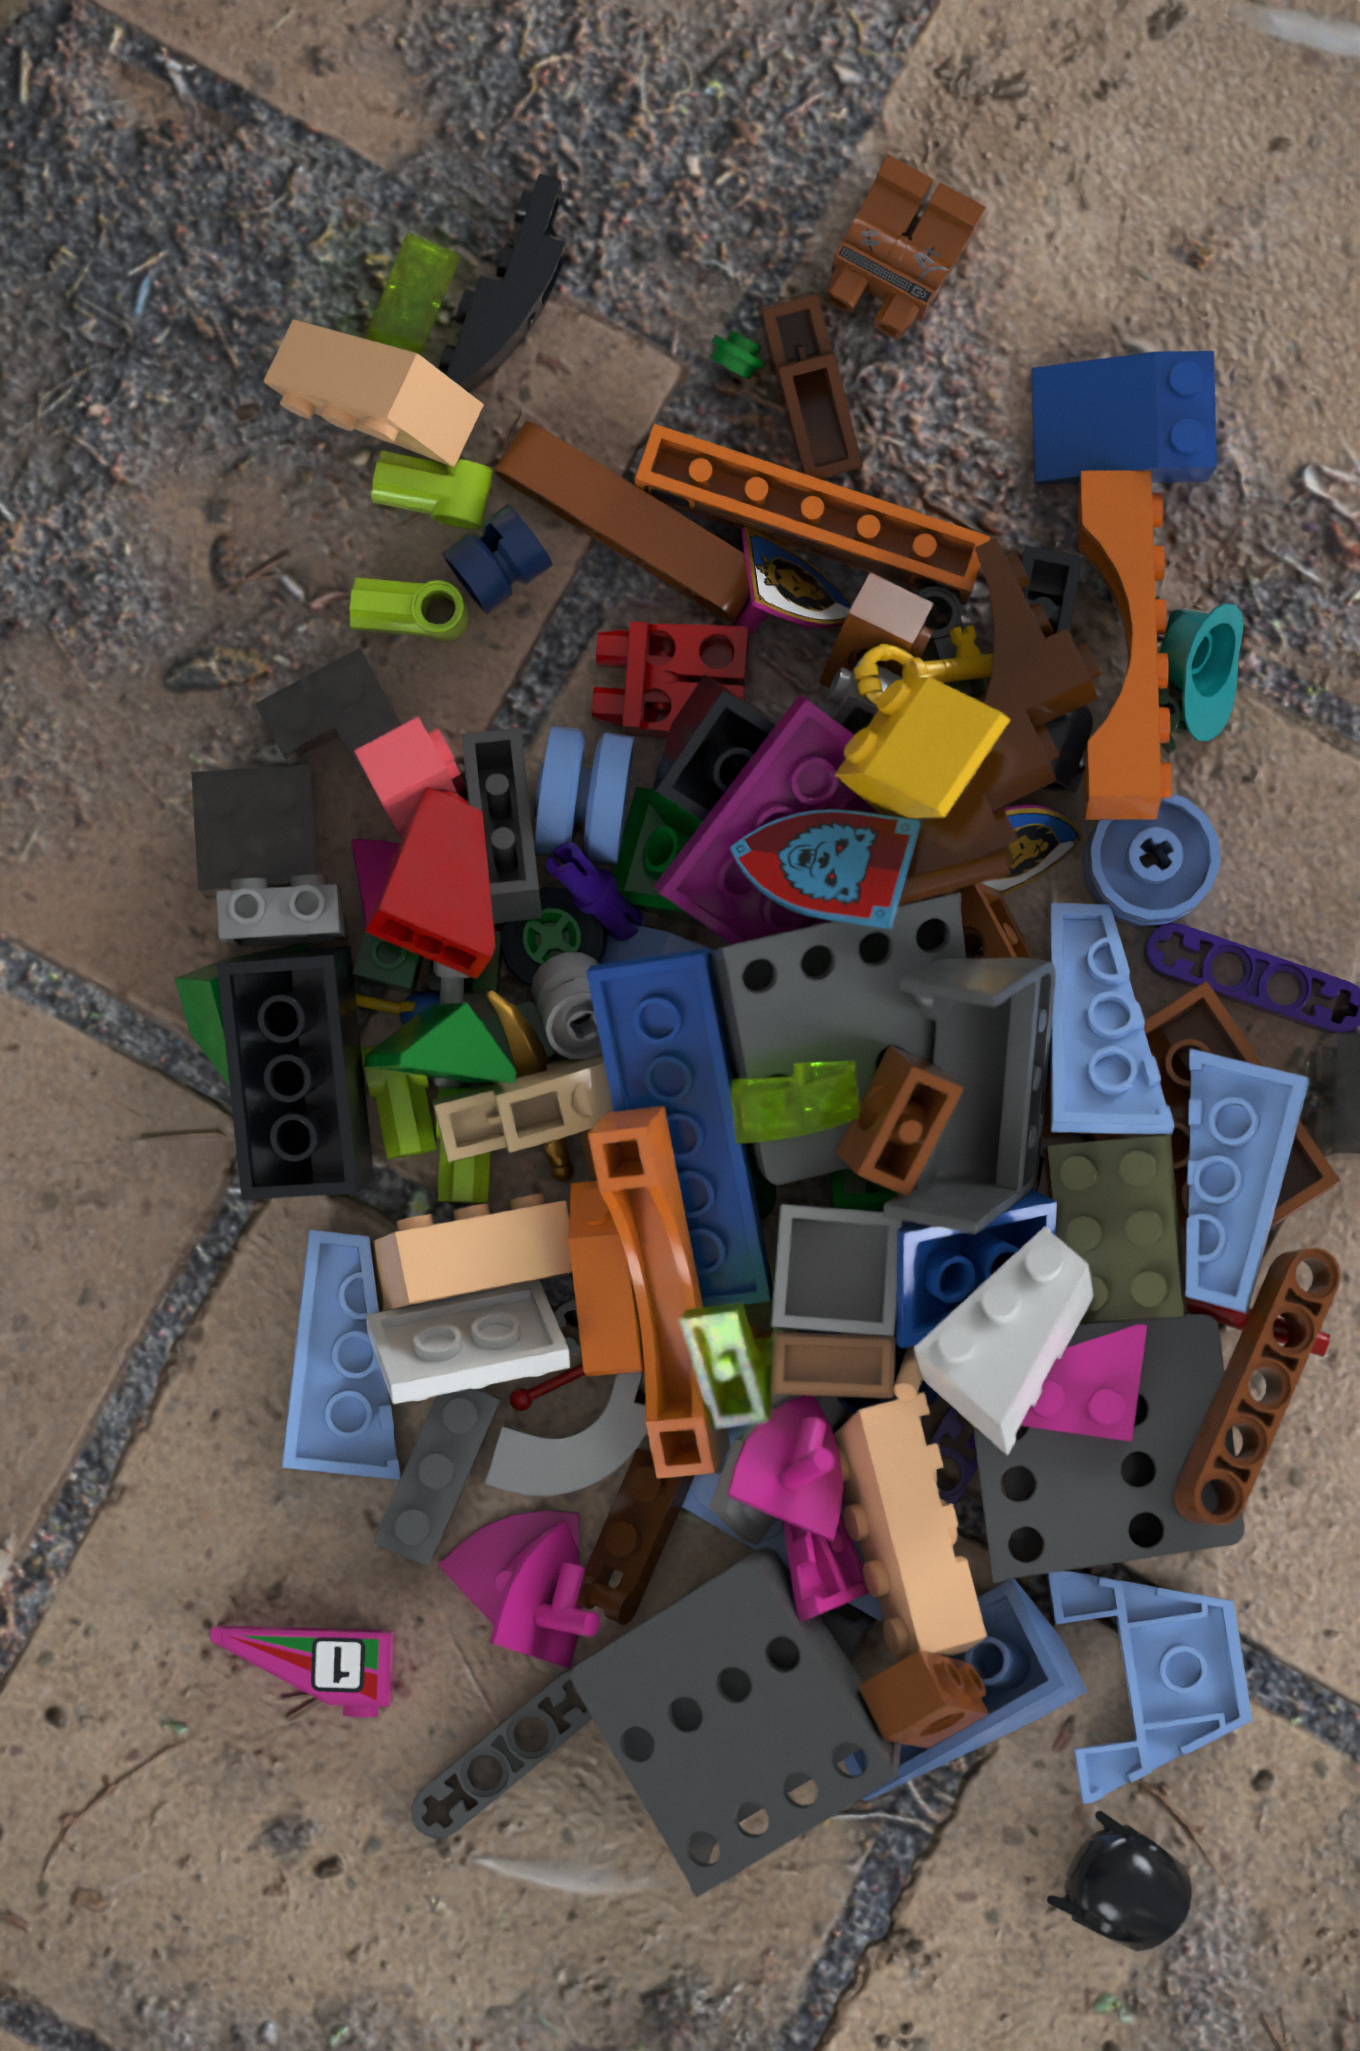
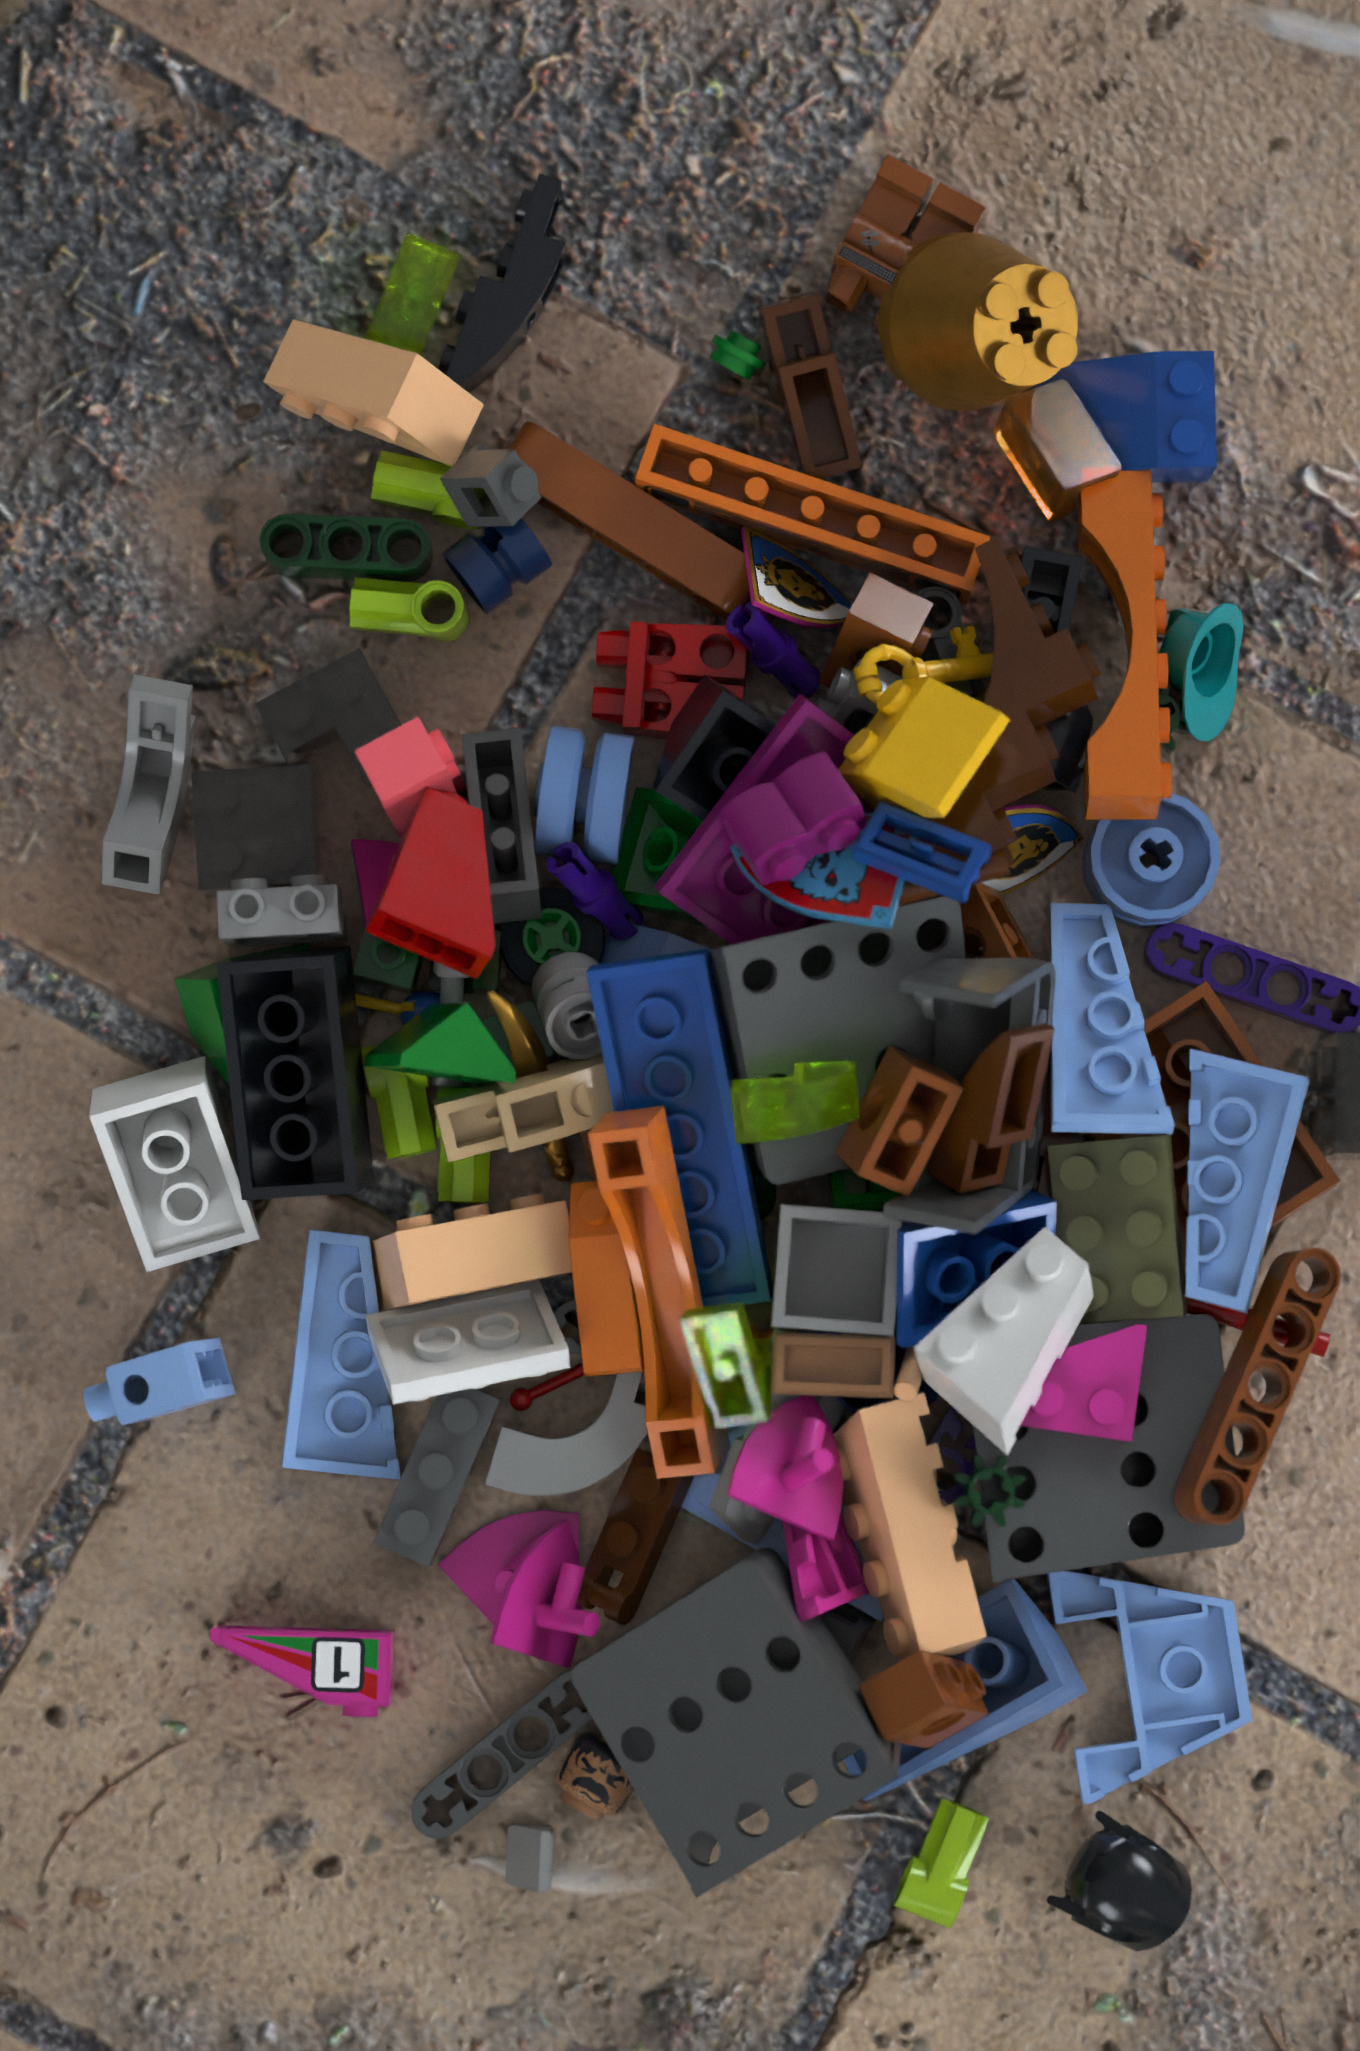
(151, 785): none -> light grey arch
(173, 1163): none -> white slope
(176, 1381): none -> light blue torso
(323, 531): none -> dark green beam
(508, 485): none -> dark grey brick
(530, 1856): none -> light grey slope
(593, 1778): none -> head
(773, 650): none -> dark purple pin
(794, 818): none -> magenta brick
(936, 1877): none -> lime piece
(953, 887): none -> blue tile
(975, 322): none -> pearl gold cone
(993, 1110): none -> reddish brown slope
(1003, 1483): none -> dark green gear
(1054, 446): none -> clear orange panel

